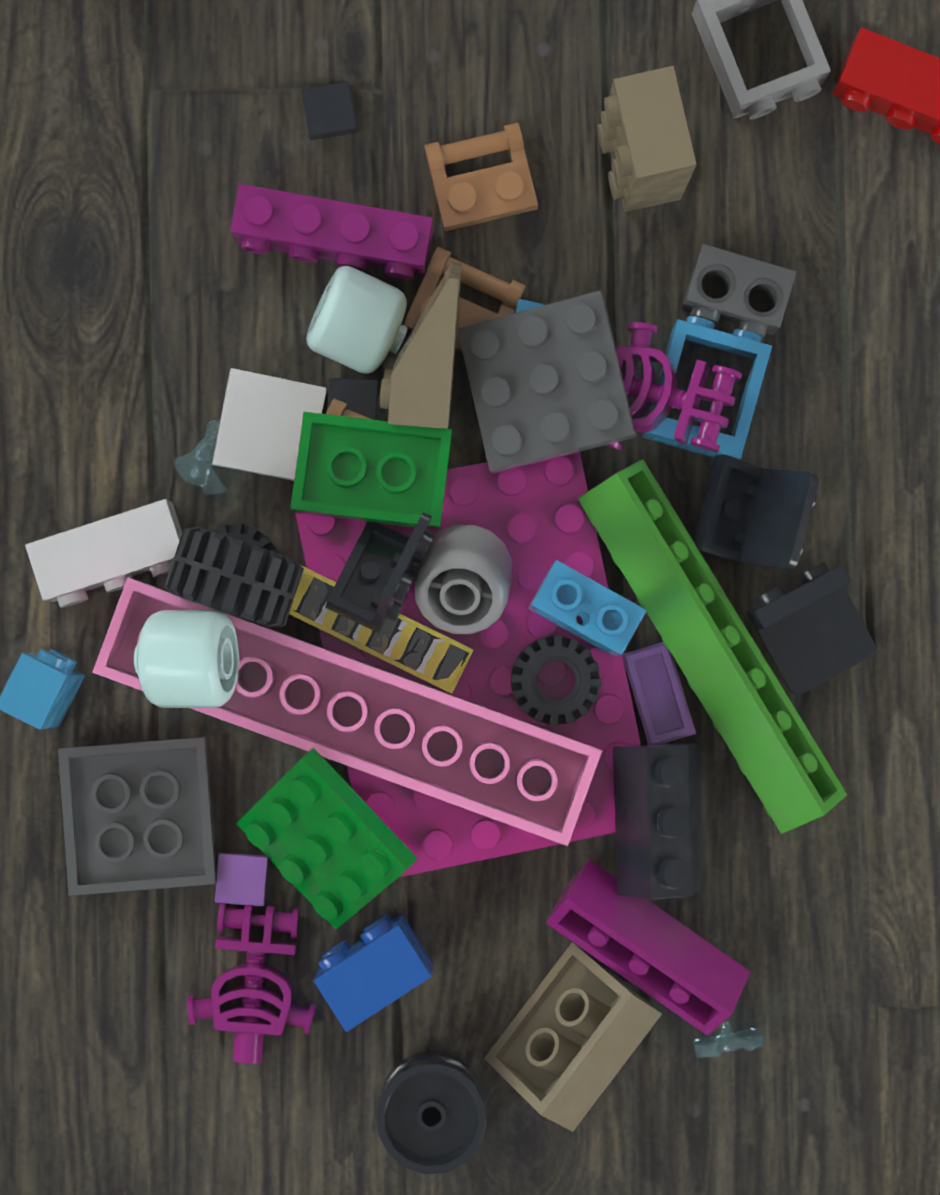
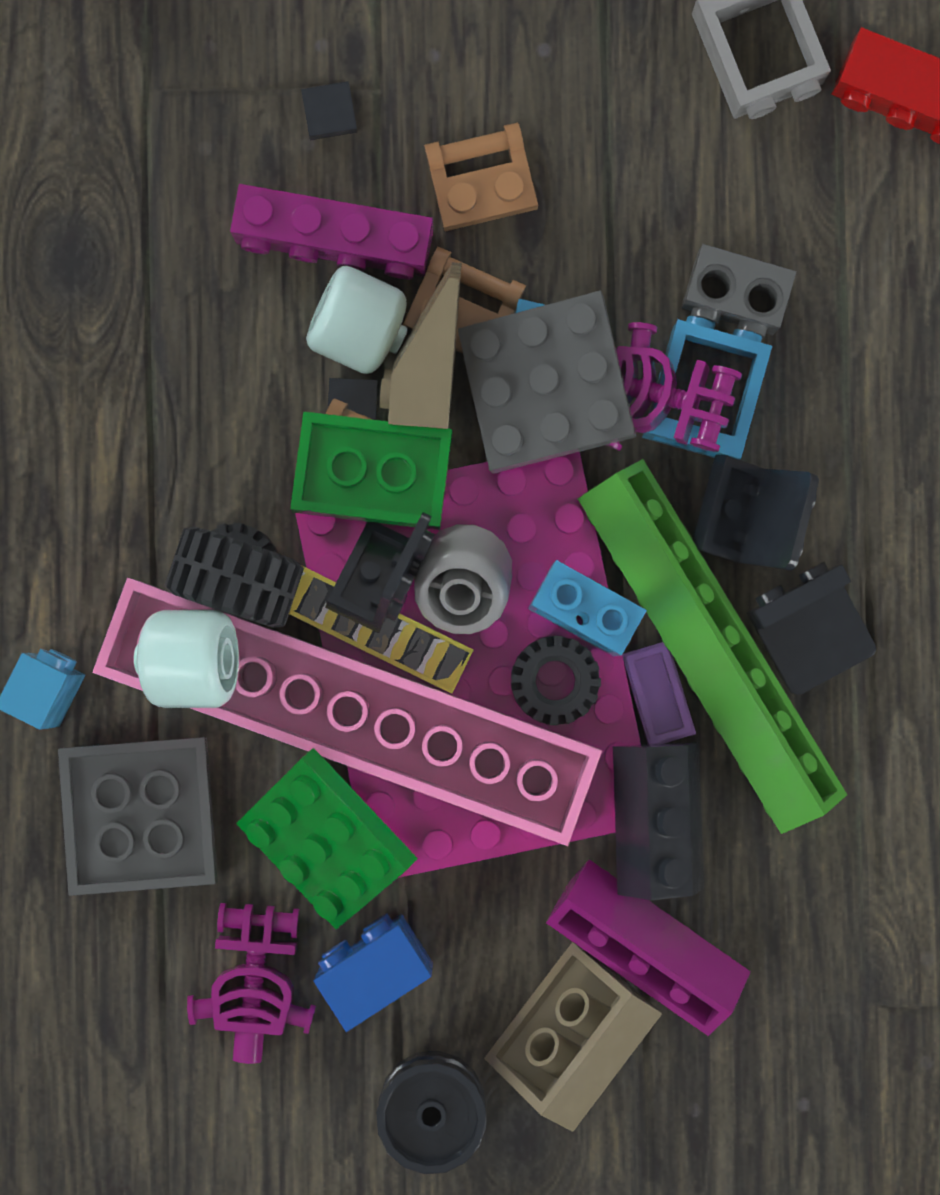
(105, 553): white brick -> none
(197, 465): clear light blue piece -> none
(241, 879): medium lavender tile -> none
(264, 423): white tile -> none
(647, 139): dark tan brick -> none
(728, 1041): clear light blue piece -> none

